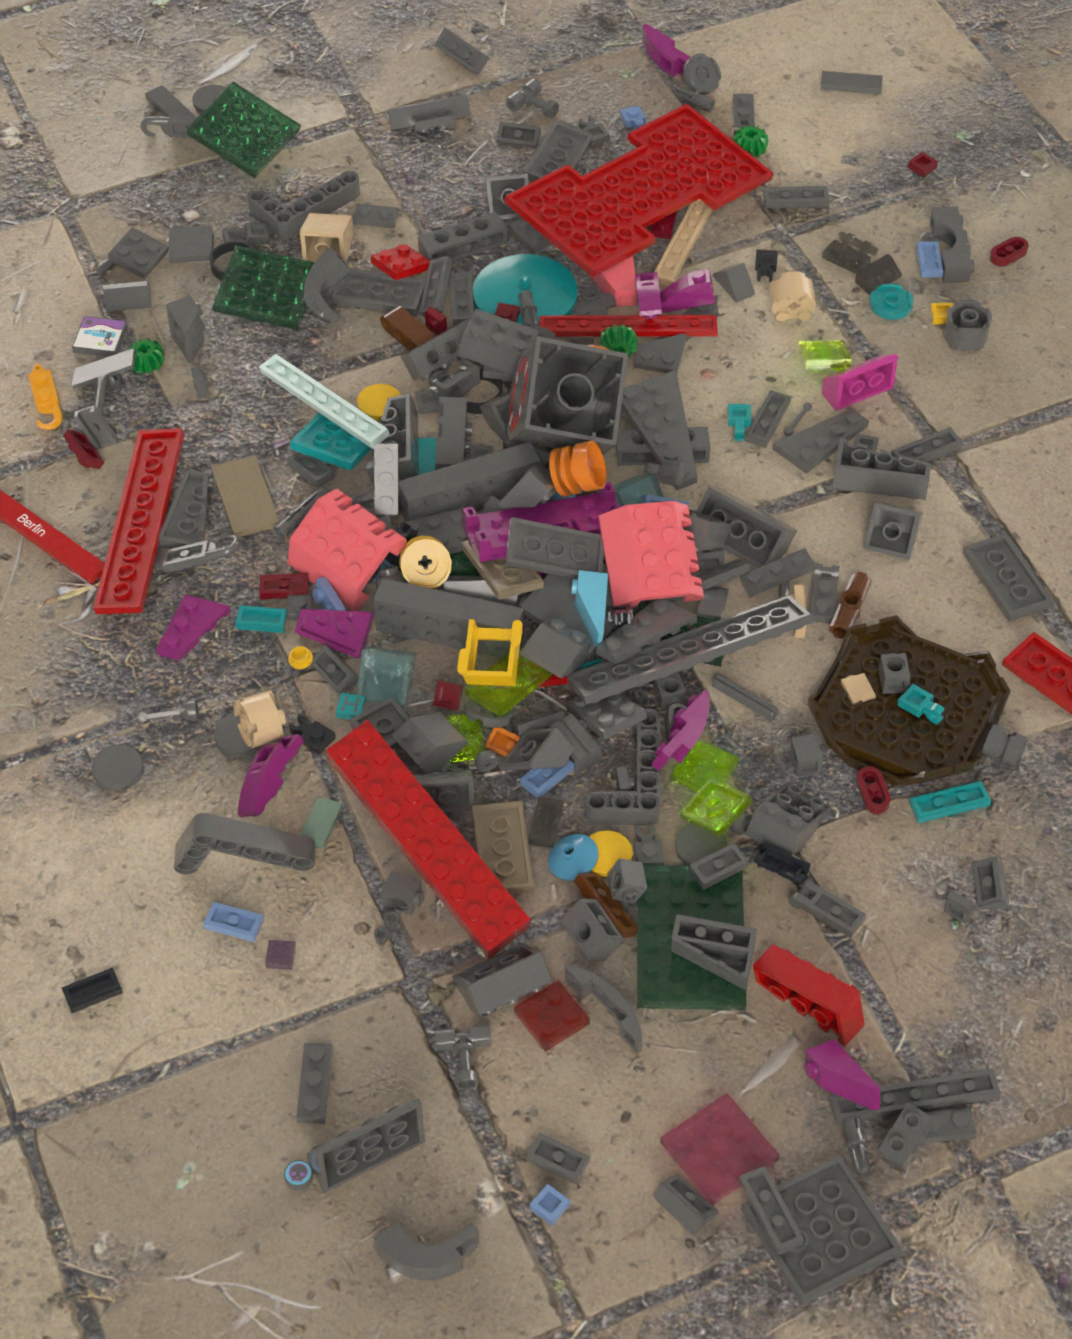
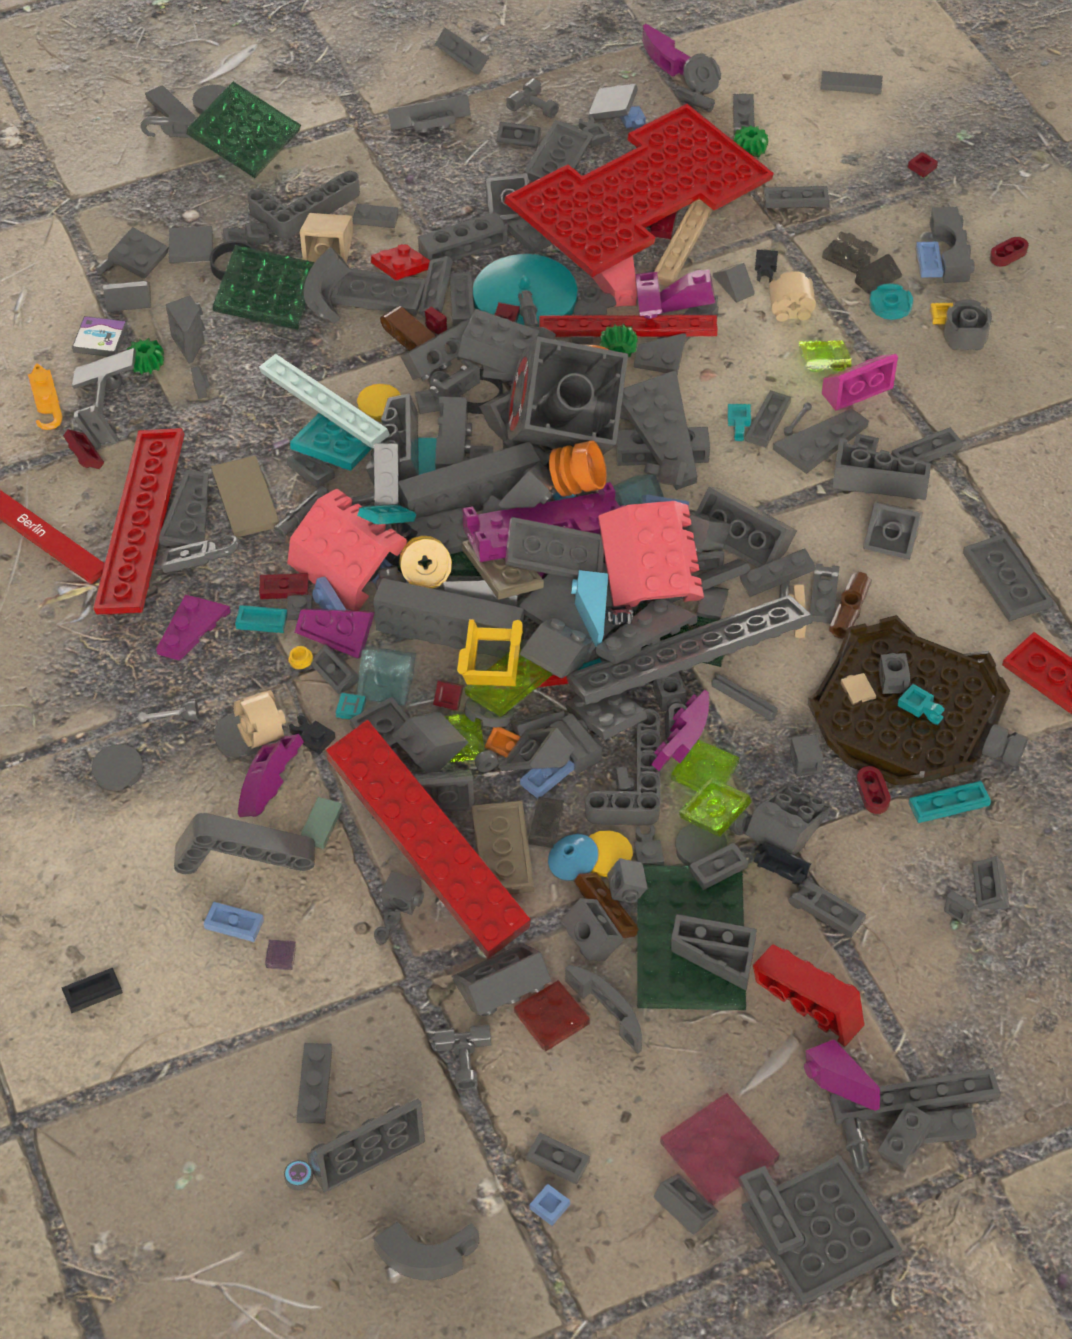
(386, 514): none -> teal tile
(613, 101): none -> tile

